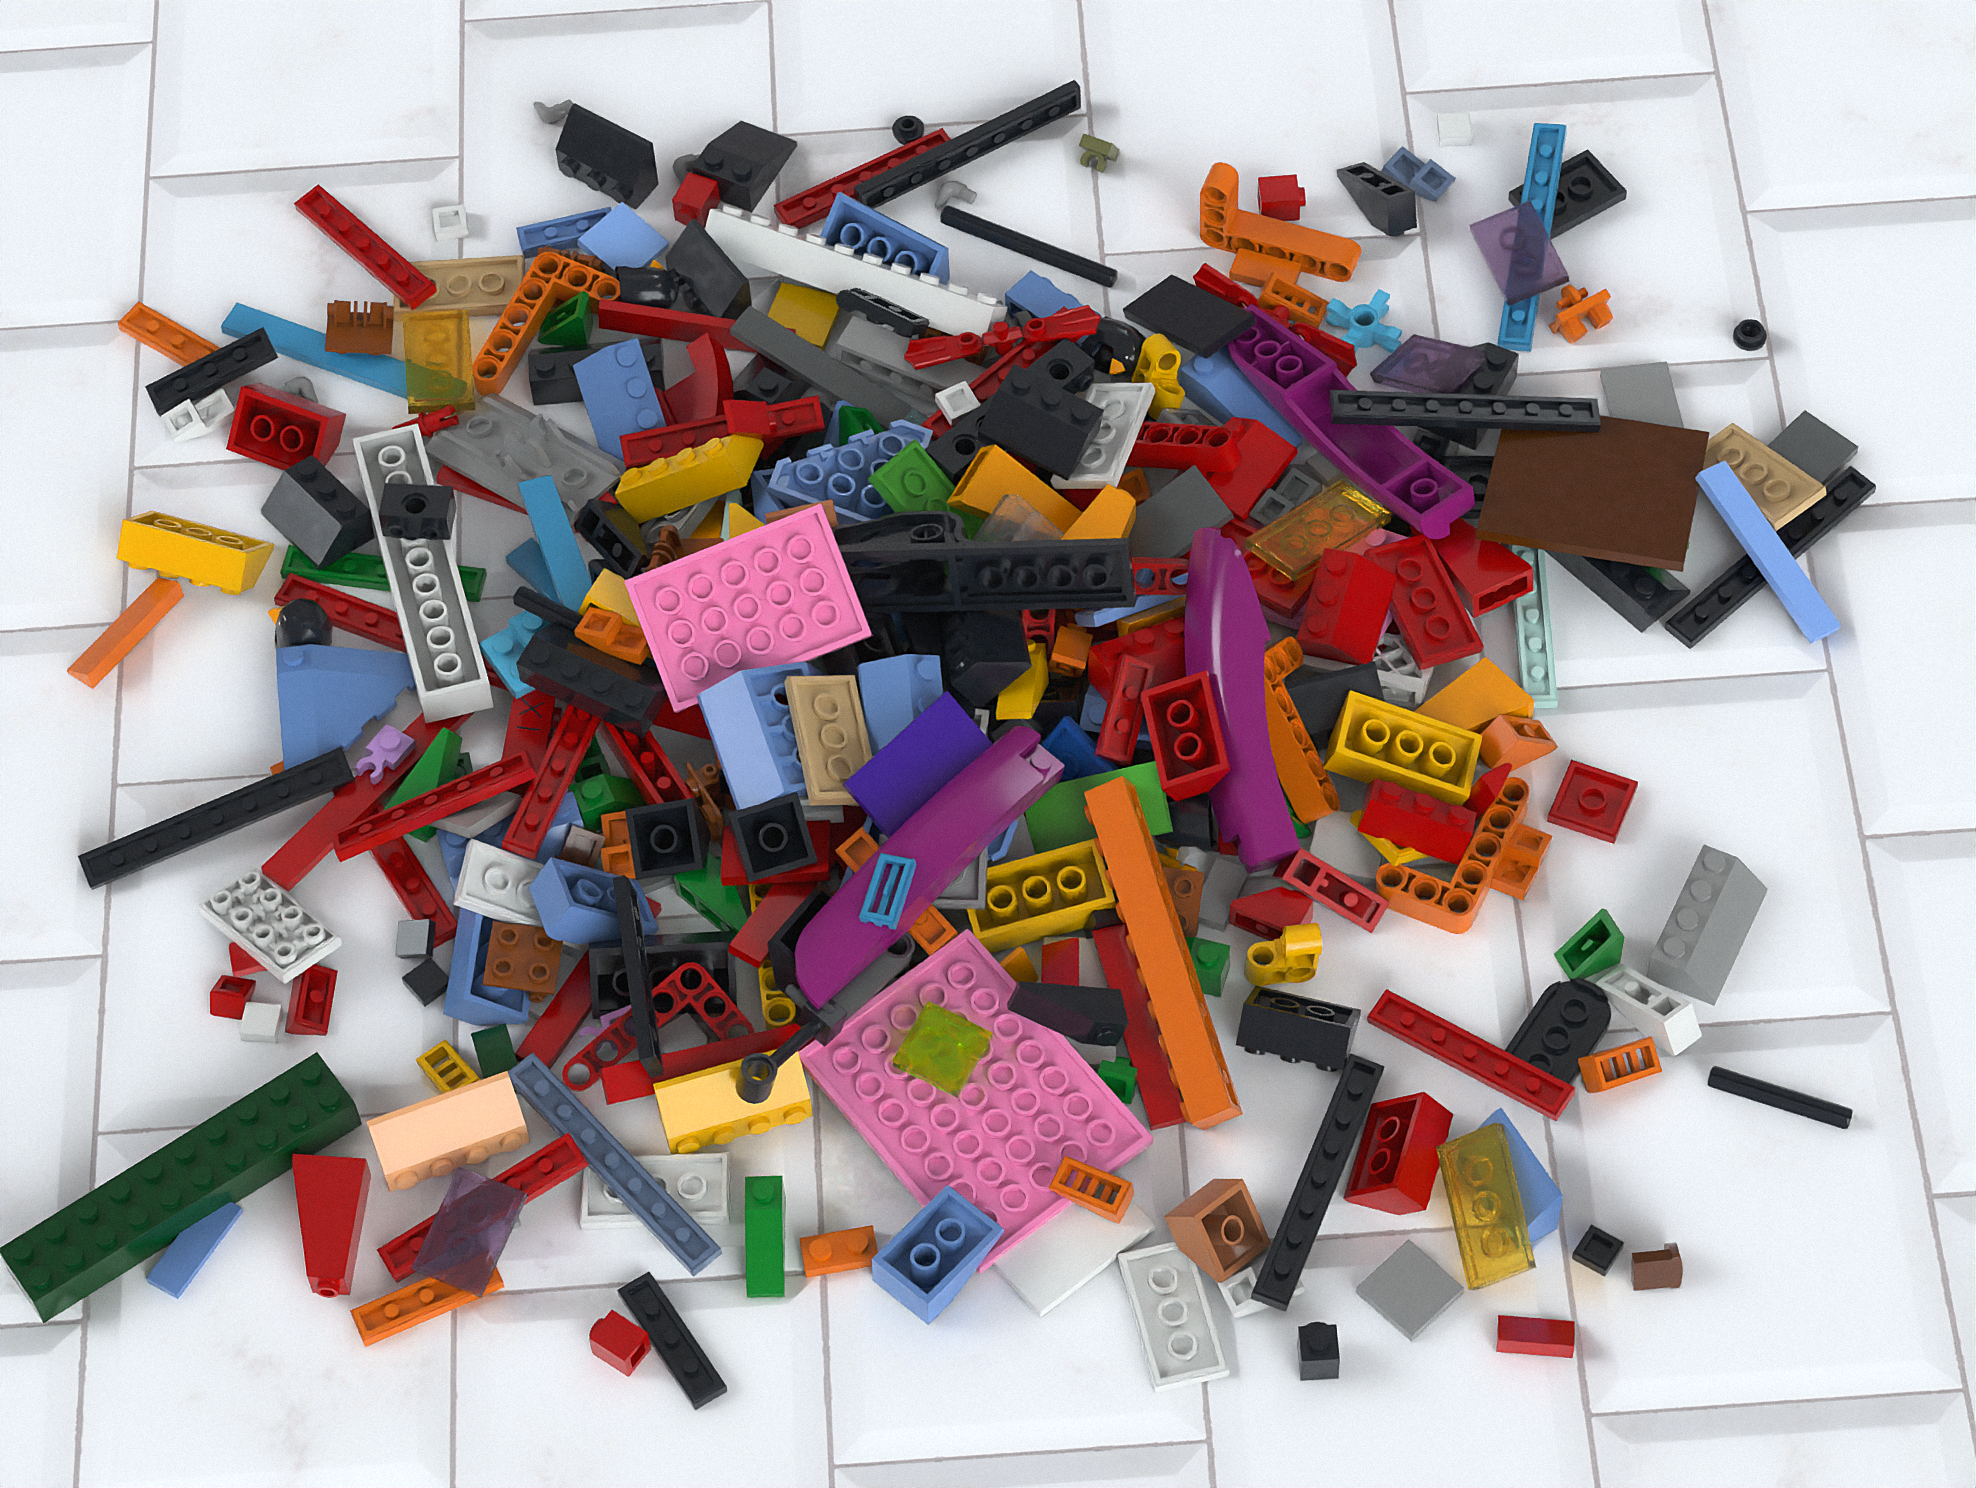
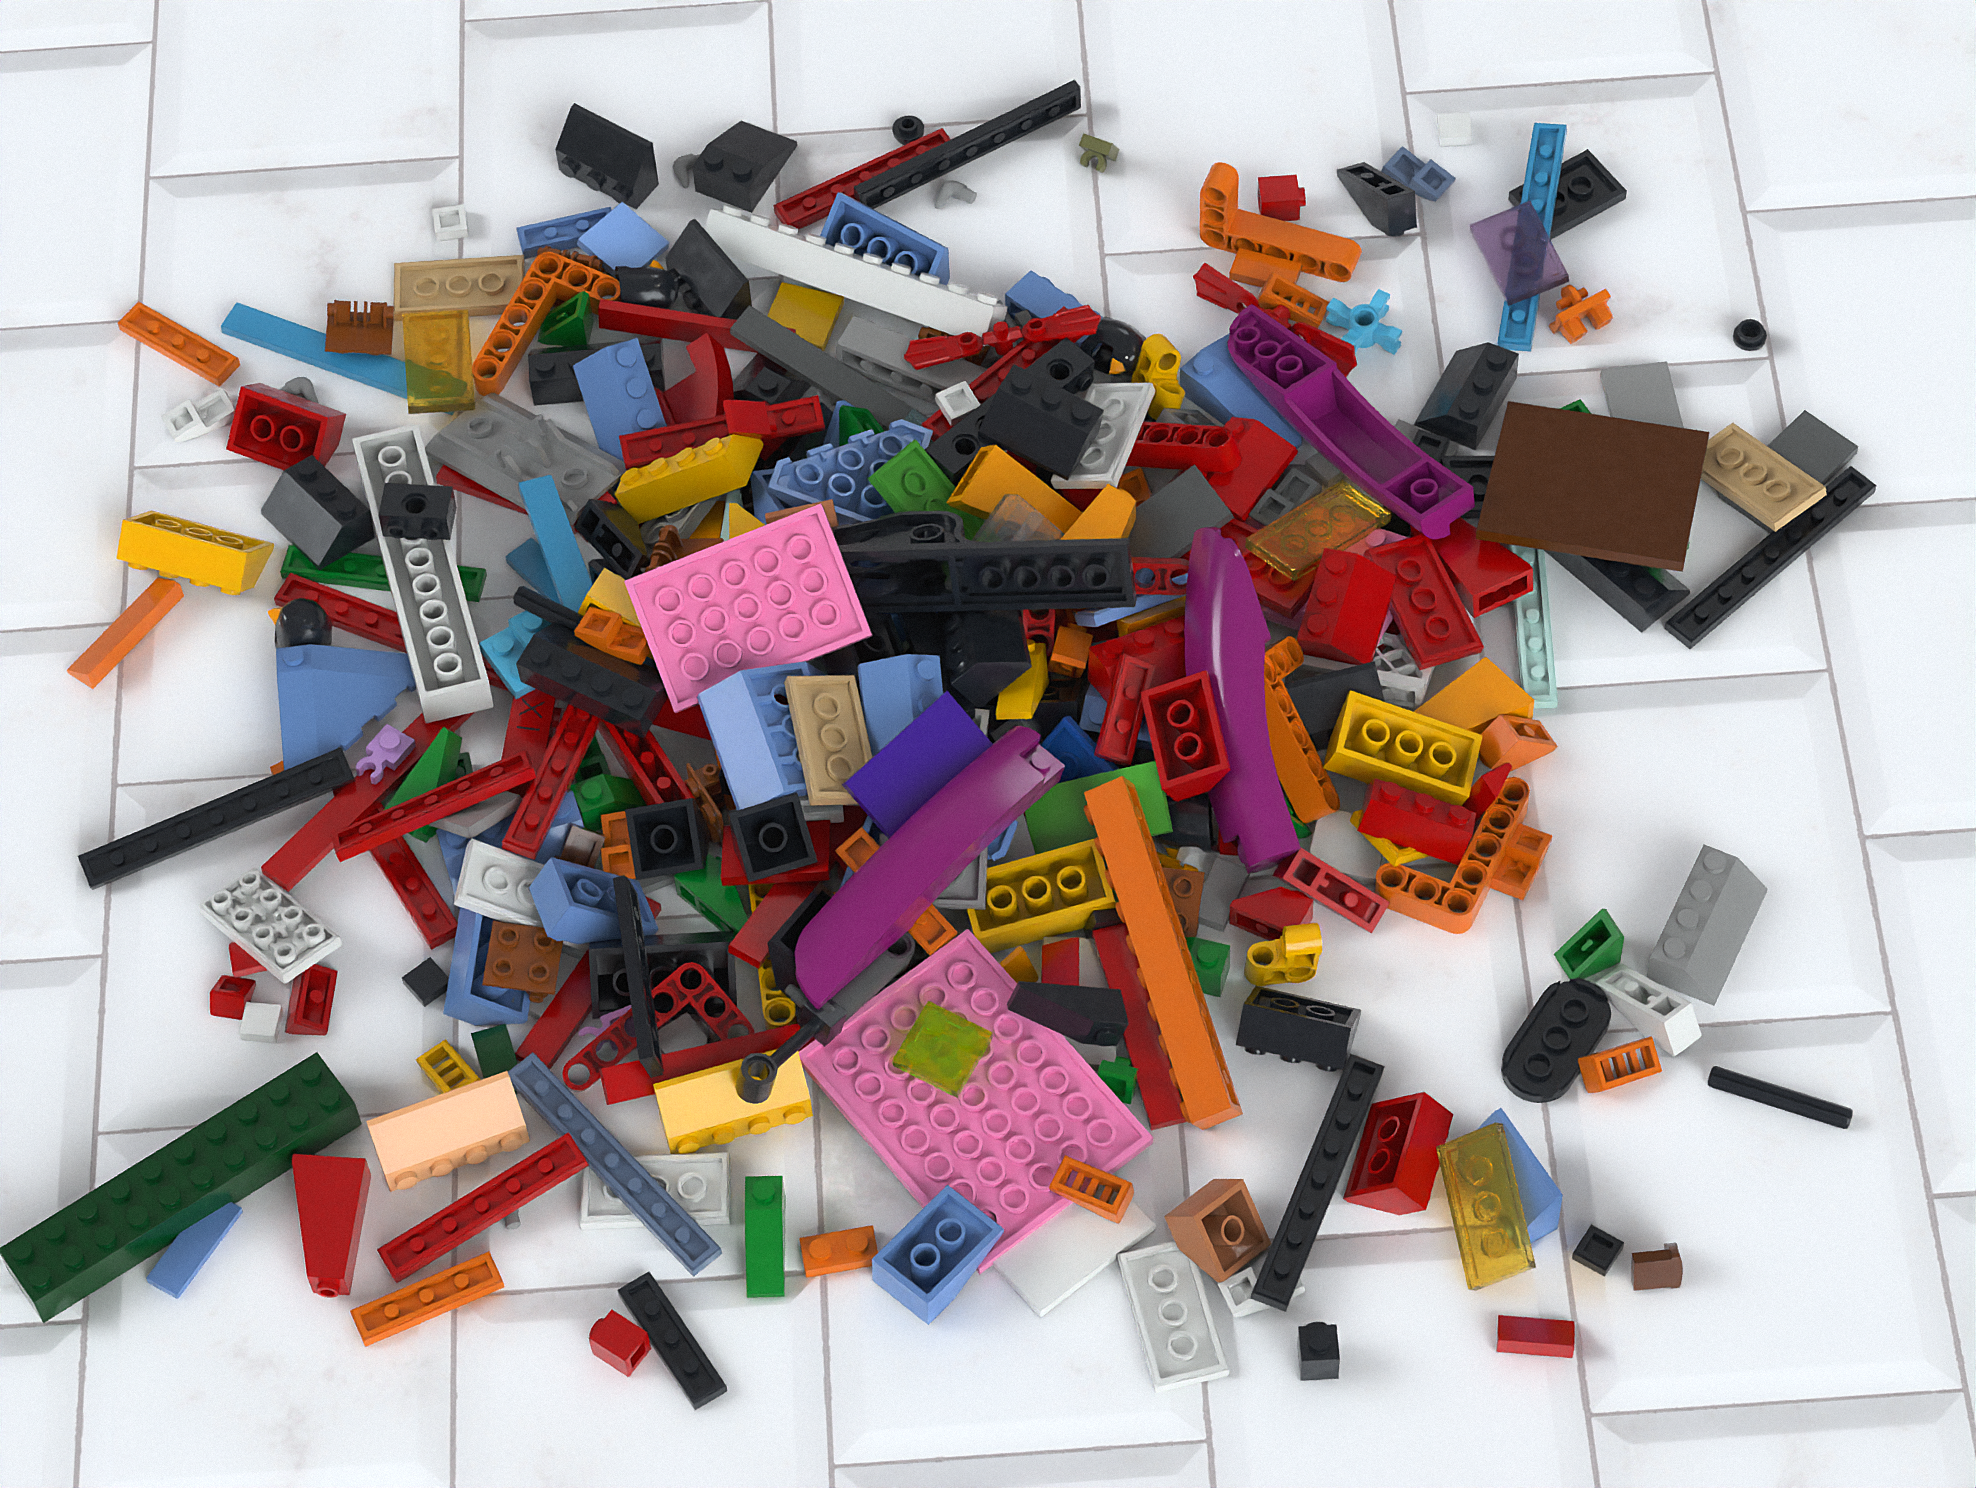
(212, 371): black tile -> none
(365, 247): red tile -> none
(415, 938): tile -> none
(433, 421): red axle -> none
(469, 1232): clear purple tile -> none
(553, 113): light grey animal -> none
(695, 199): red brick -> none
(880, 918): dark azure tile -> none
(882, 312): black hinge -> none
(1029, 246): black axle -> none
(1189, 316): black tile -> none
(1410, 1290): light grey tile -> none
(1428, 365): clear purple tile -> none
(1464, 411): black tile -> none
(1471, 1055): red tile -> none
(1592, 801): red tile -> none
(1768, 552): light blue tile -> none

